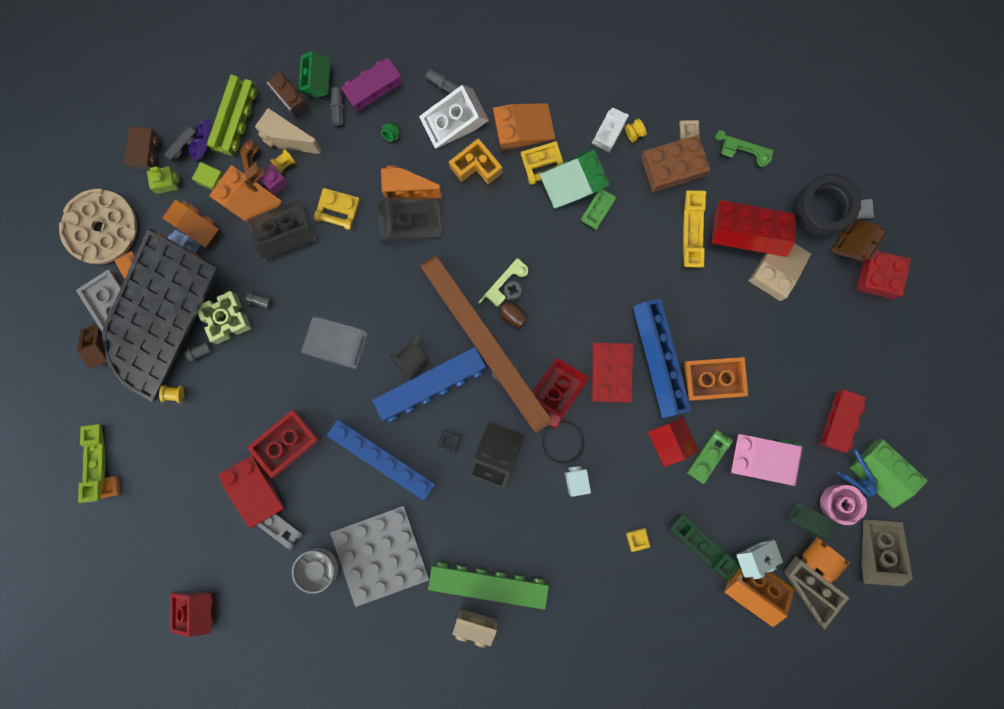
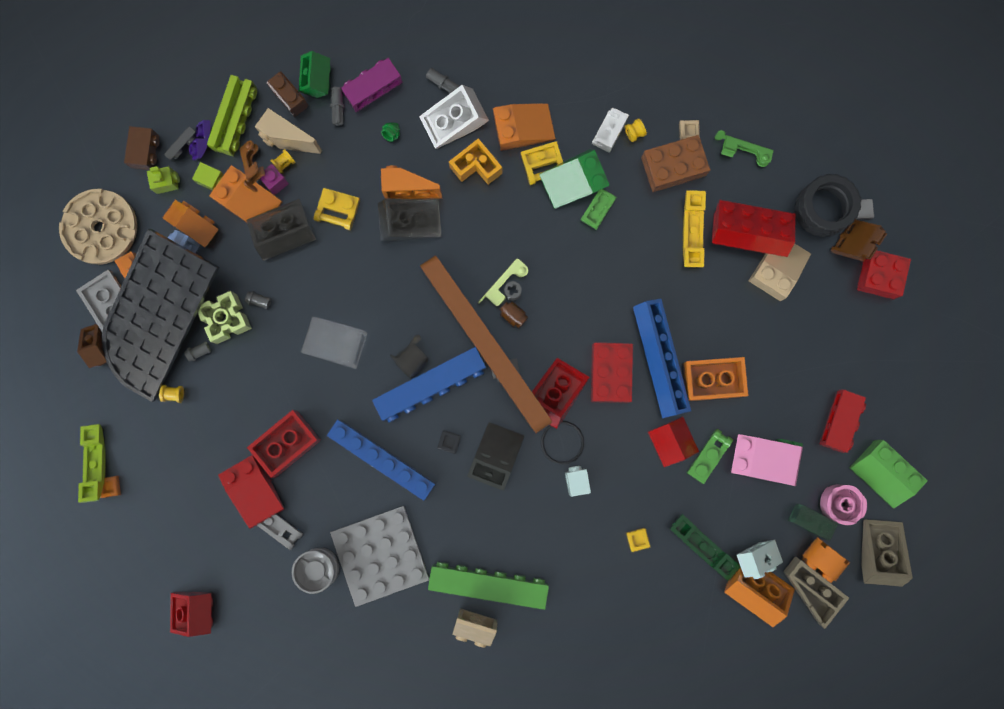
(866, 486): blue plant -> none

